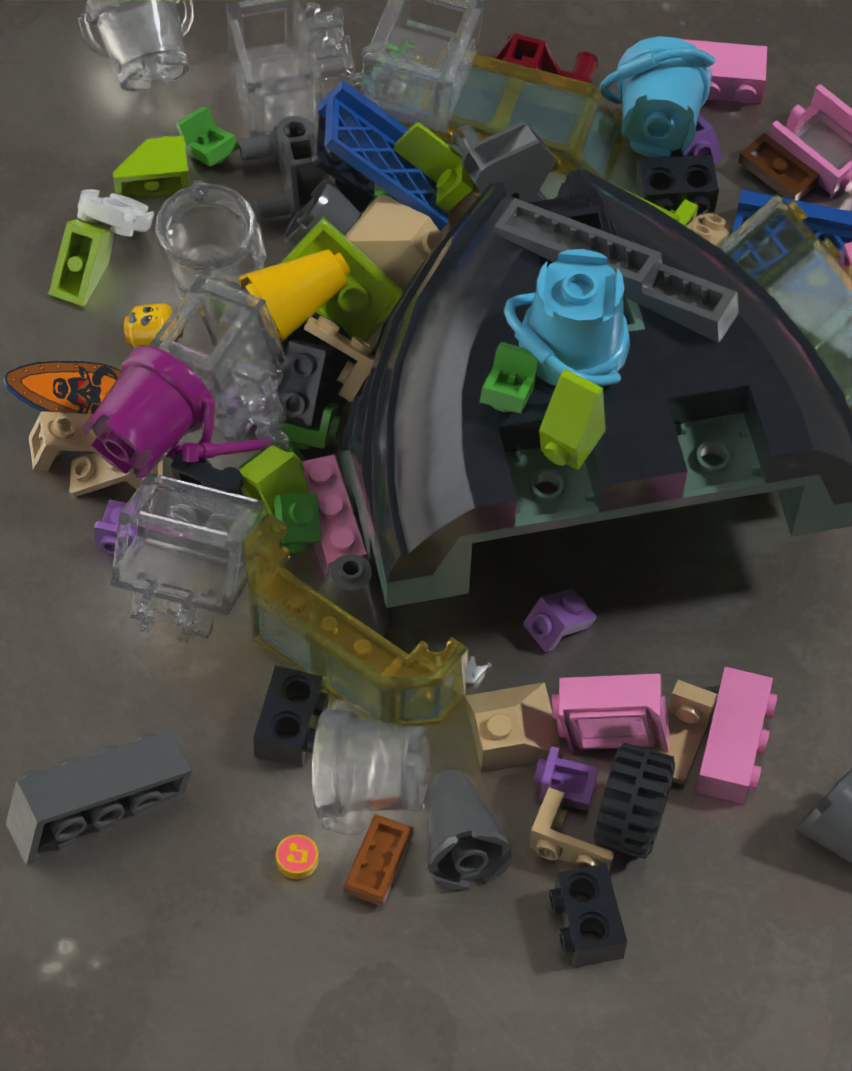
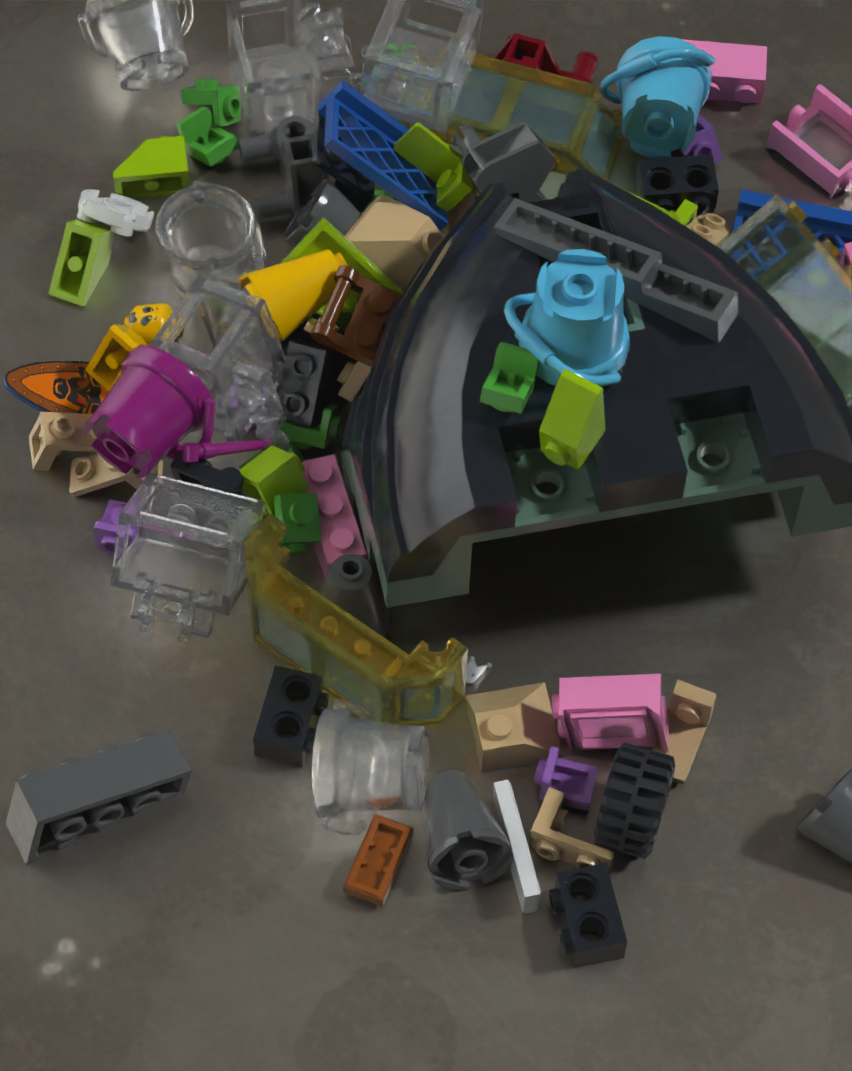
(112, 351): none -> yellow slope
(222, 97): none -> bright green bracket
(297, 856): tile -> none
(366, 321): none -> reddish brown plate
(521, 865): none -> white tile
(558, 616): medium lavender bracket -> none
(736, 736): bright pink brick -> none
(778, 168): reddish brown plate -> none

